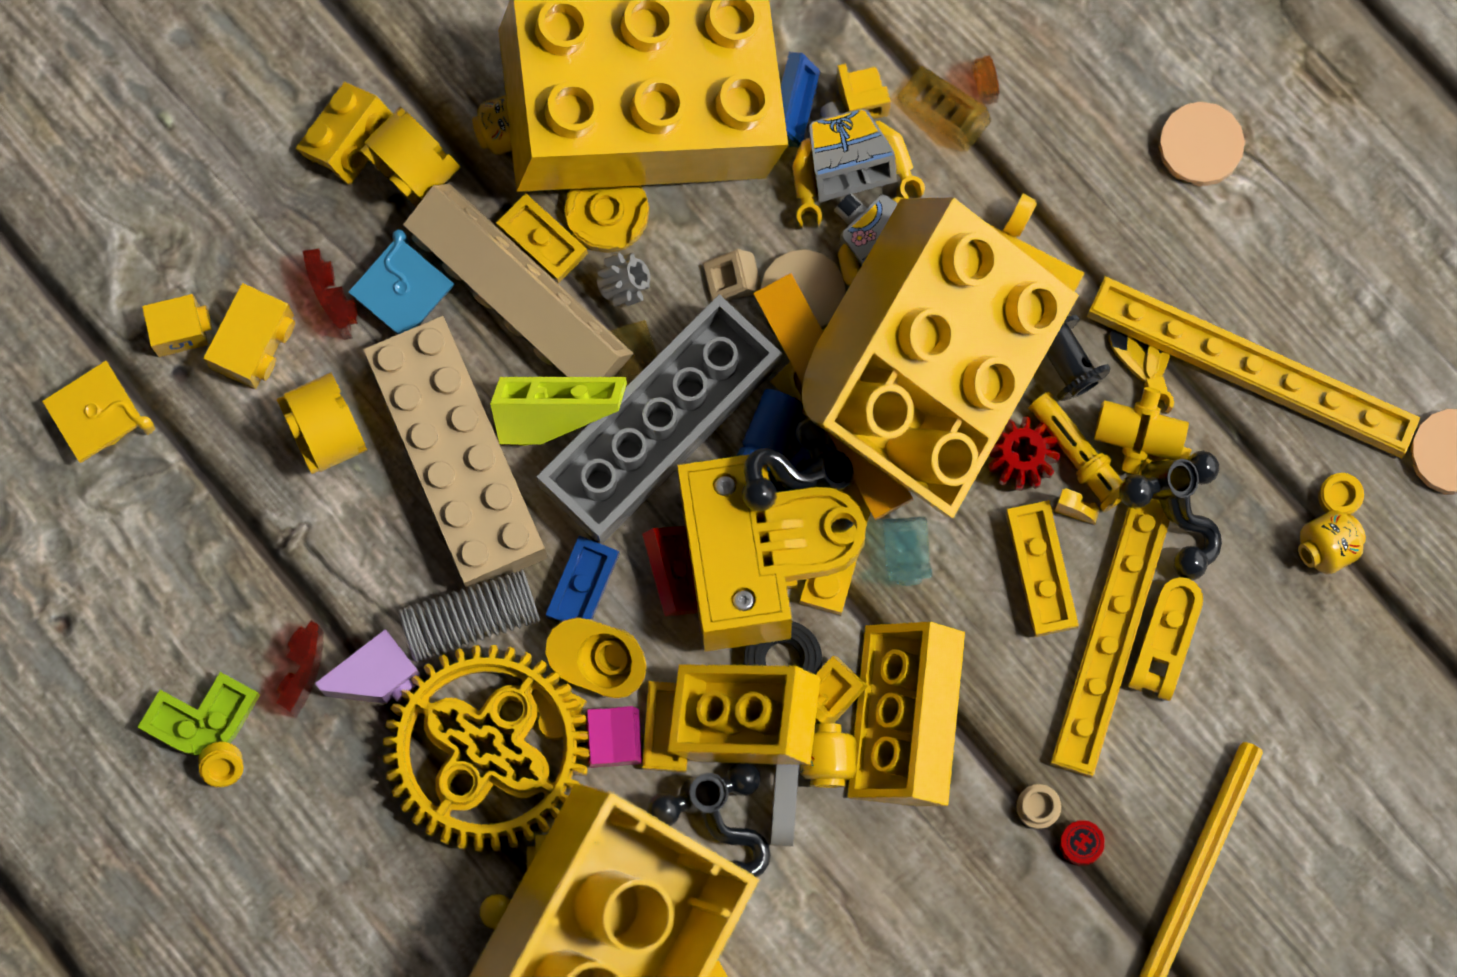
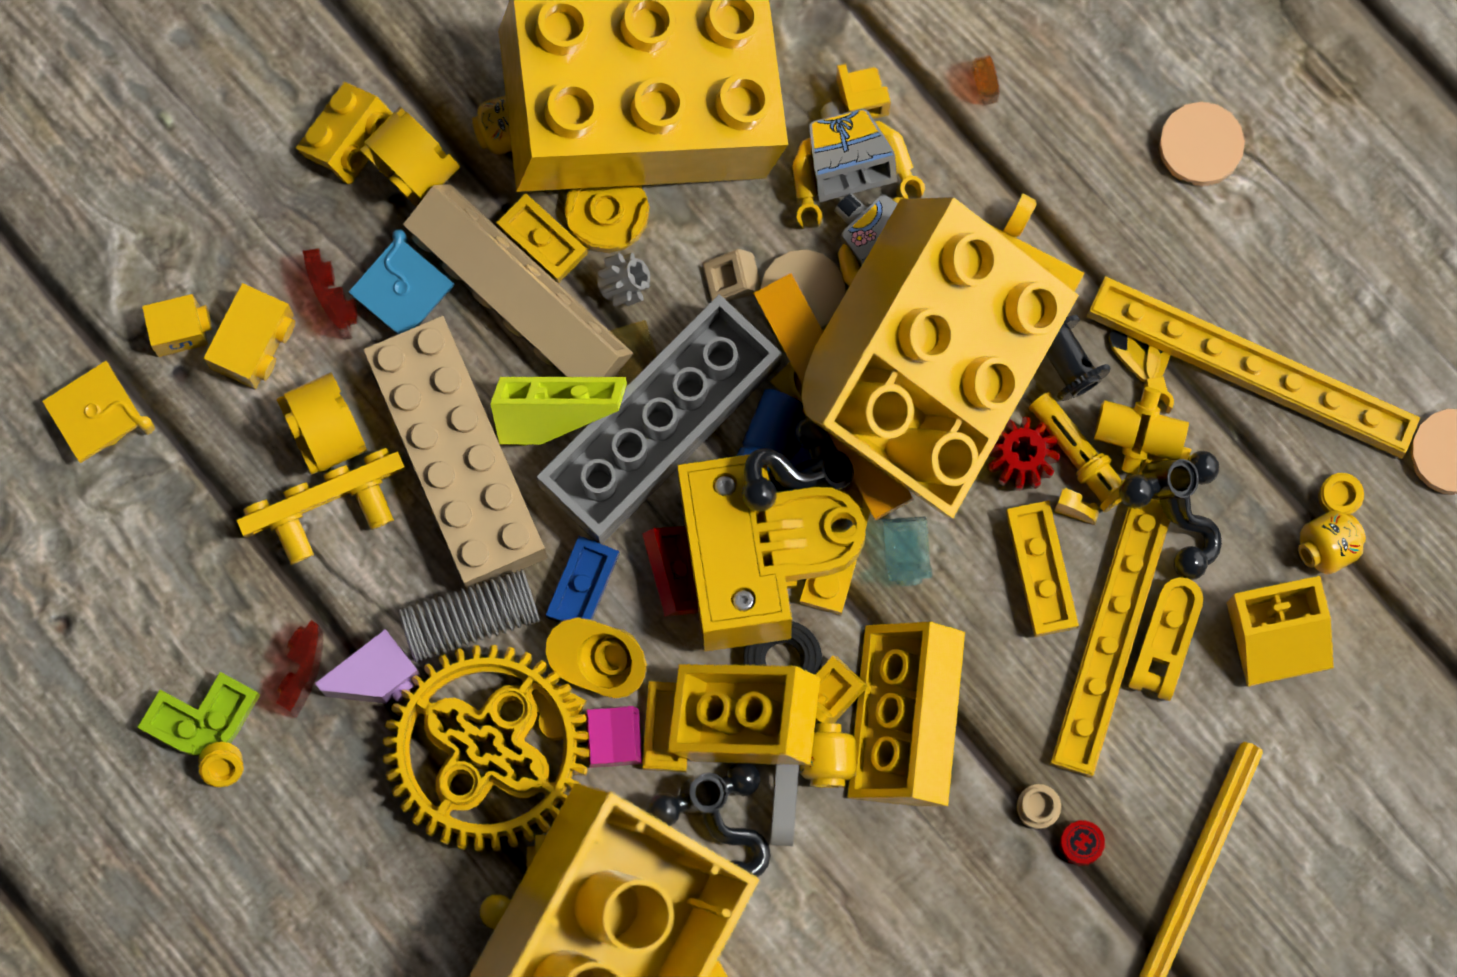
(285, 515): none -> yellow plate
(797, 95): blue tile -> none
(977, 113): clear yellow slope -> none
(1282, 630): none -> yellow slope

